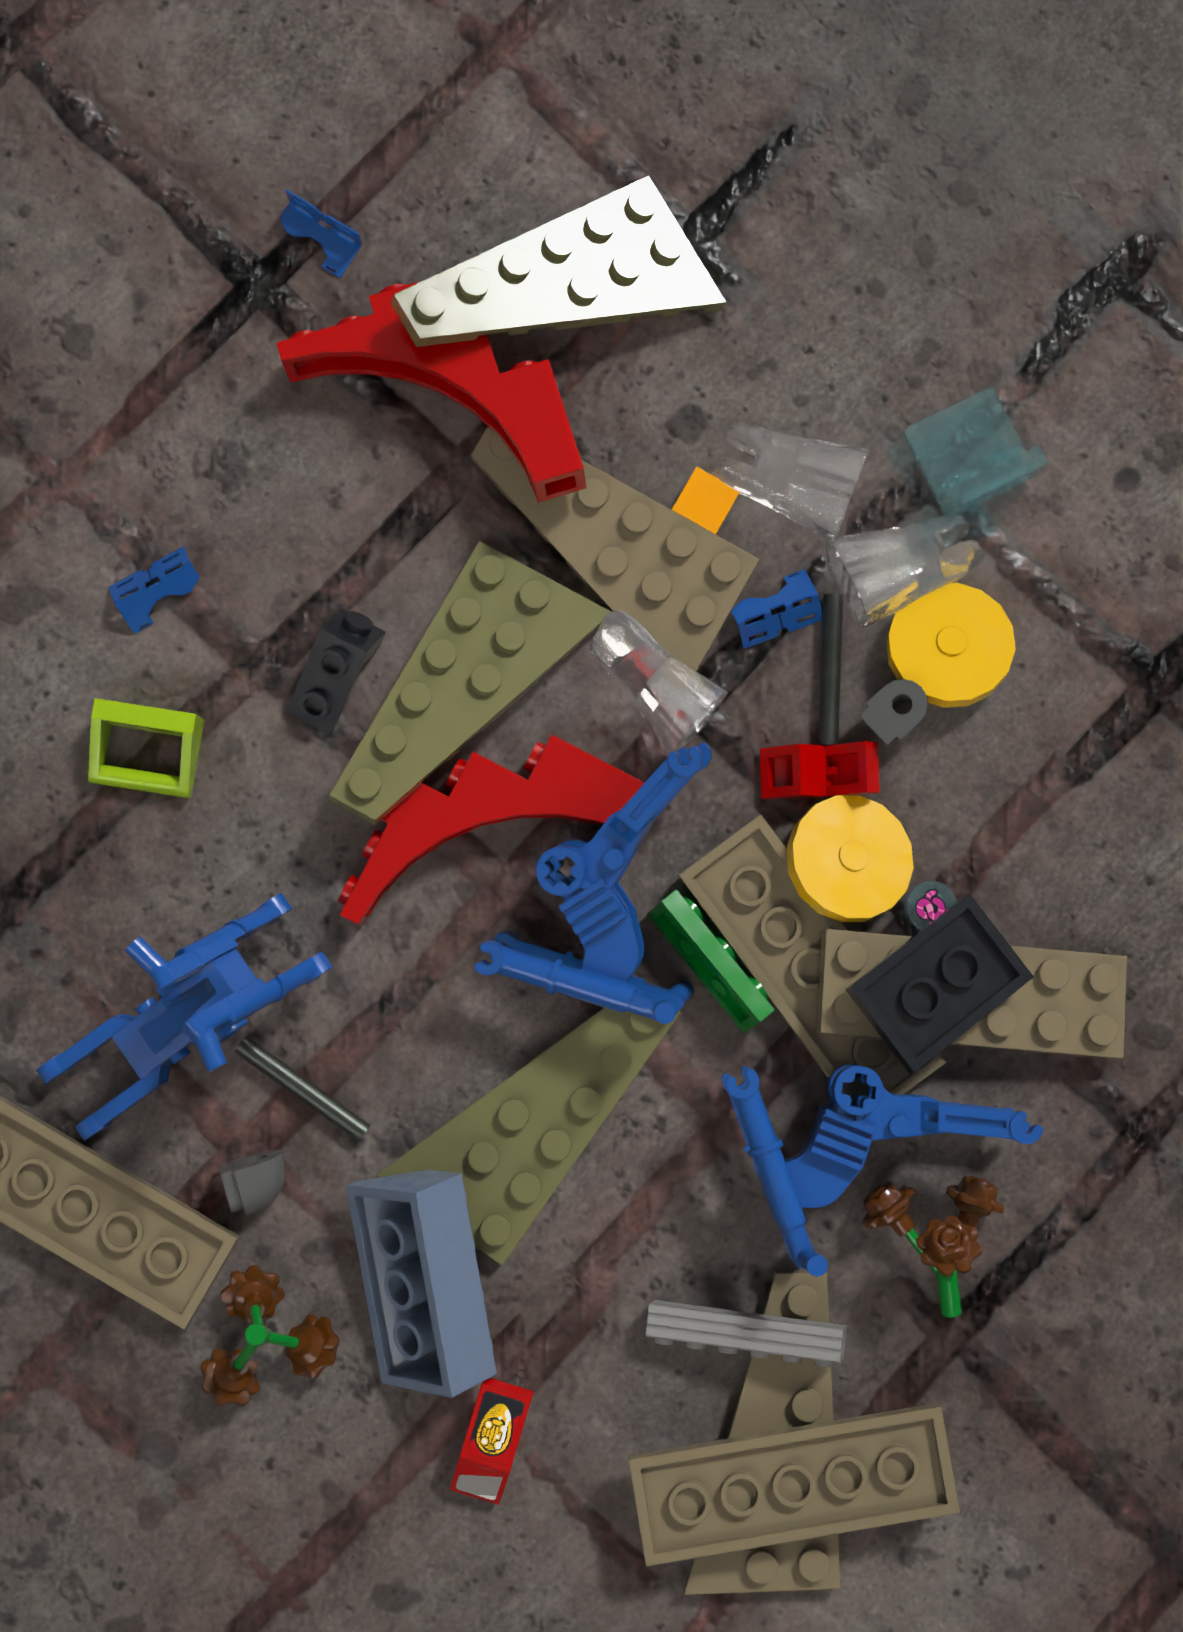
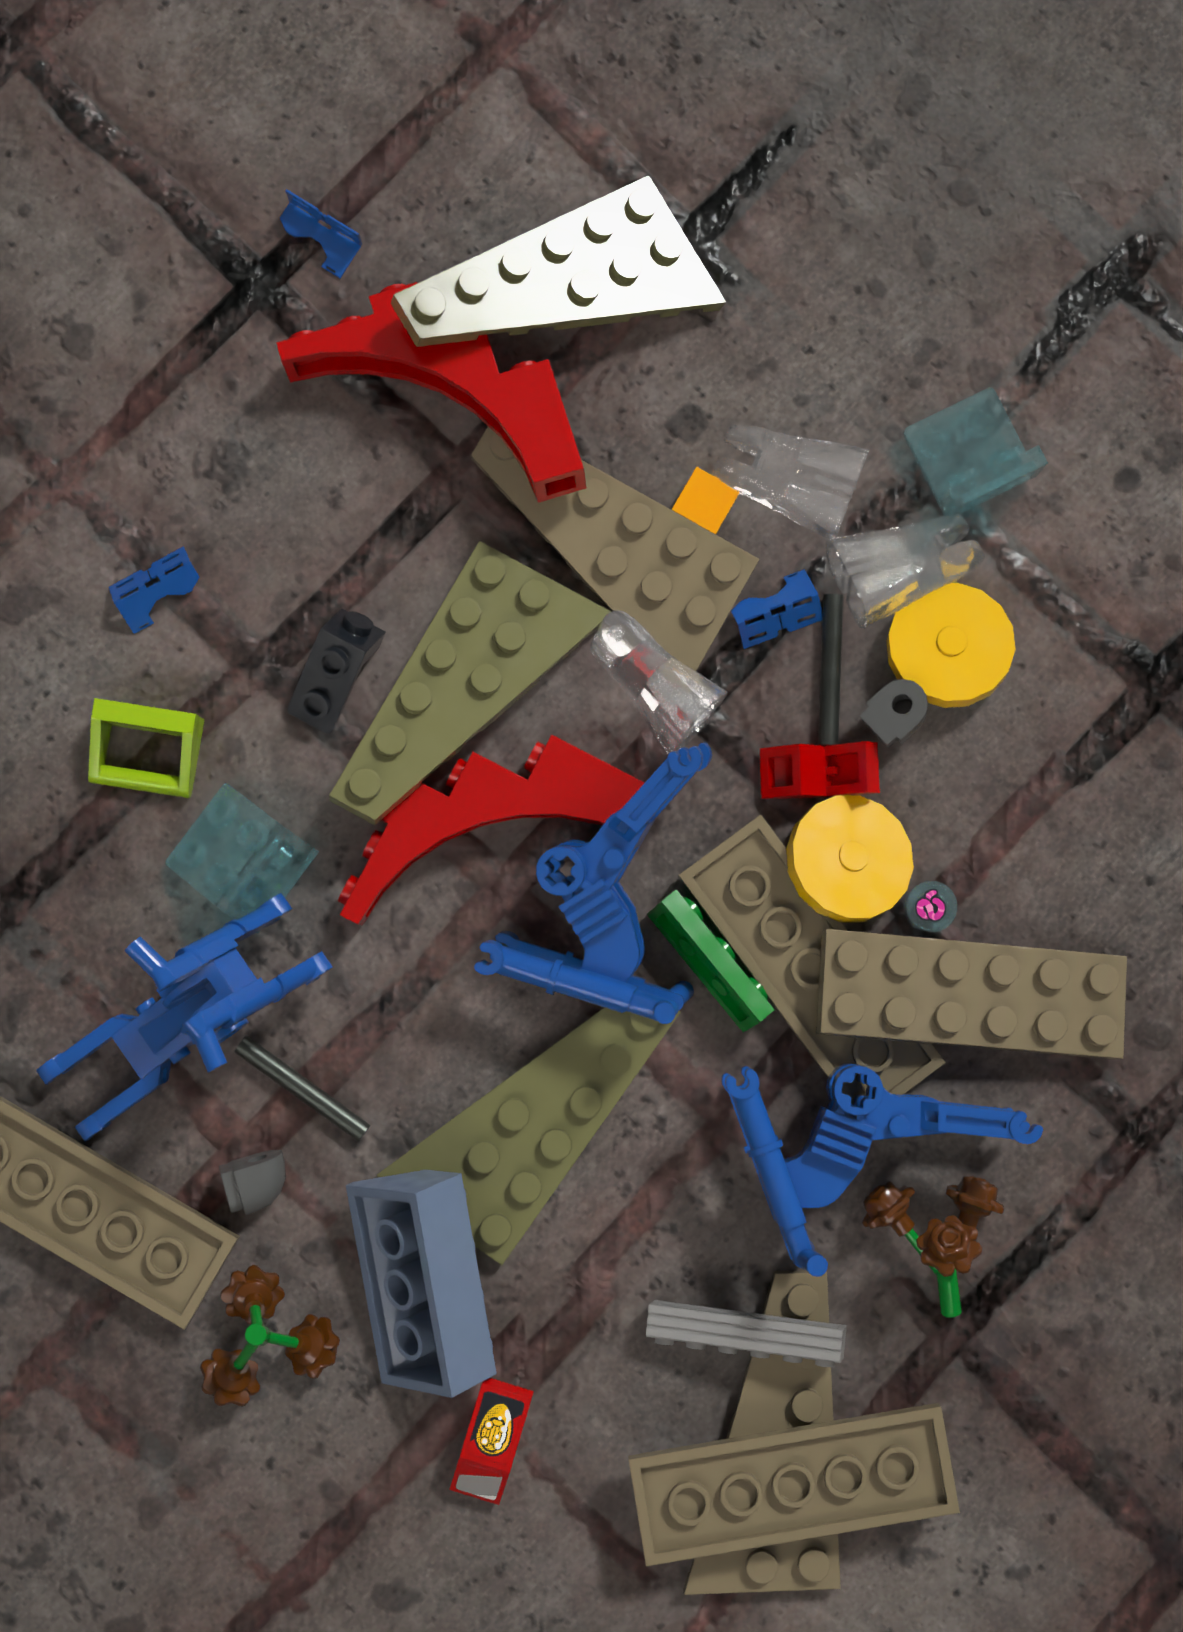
(239, 855): none -> clear light blue bracket
(939, 983): black plate -> none

